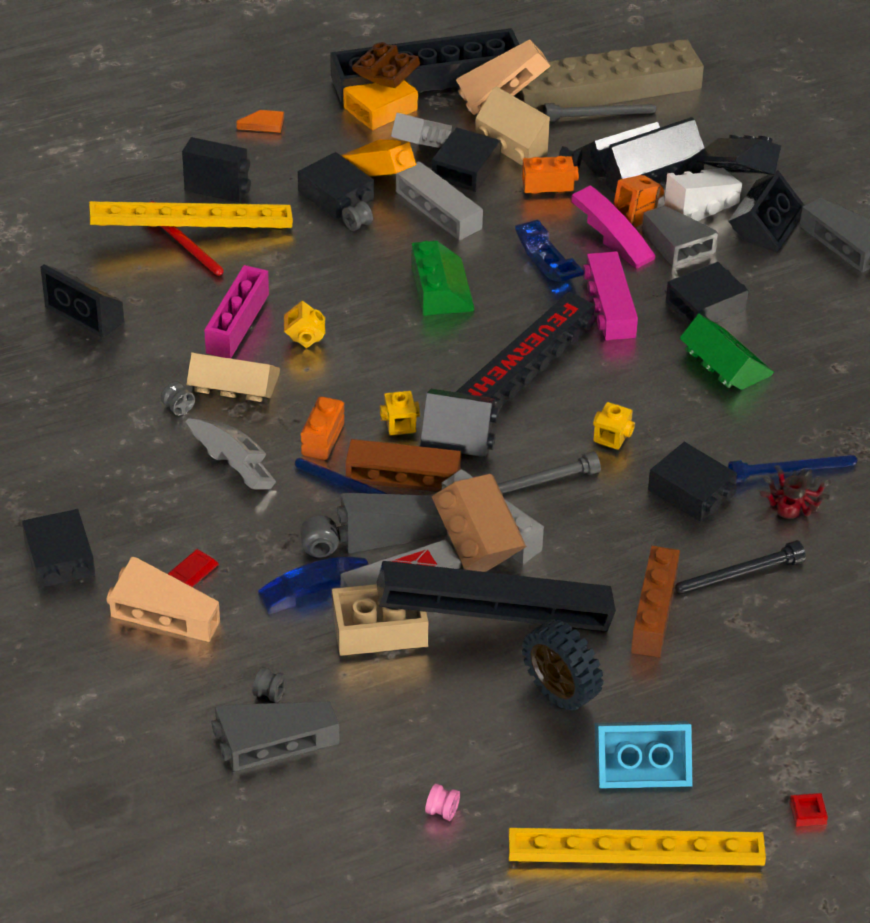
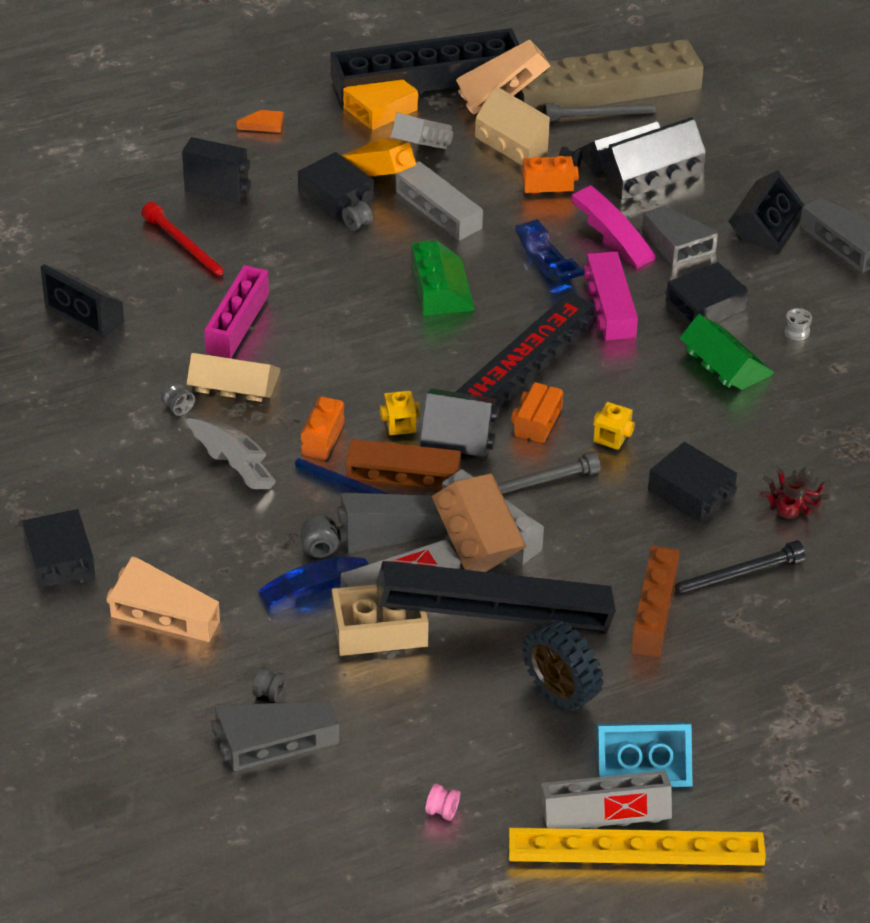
(190, 214): yellow plate -> none
(194, 568): red tile -> none
(304, 324): yellow brick -> none
(385, 65): reddish brown slope -> none
(466, 159): black brick -> none
(537, 412): none -> orange brick
(607, 800): none -> light grey brick
(637, 196): orange torso -> none
(702, 193): white wedge -> none
(741, 154): black slope -> none
(744, 470): clear blue piece -> none
(797, 324): none -> light grey wheel
(808, 809): red tile -> none

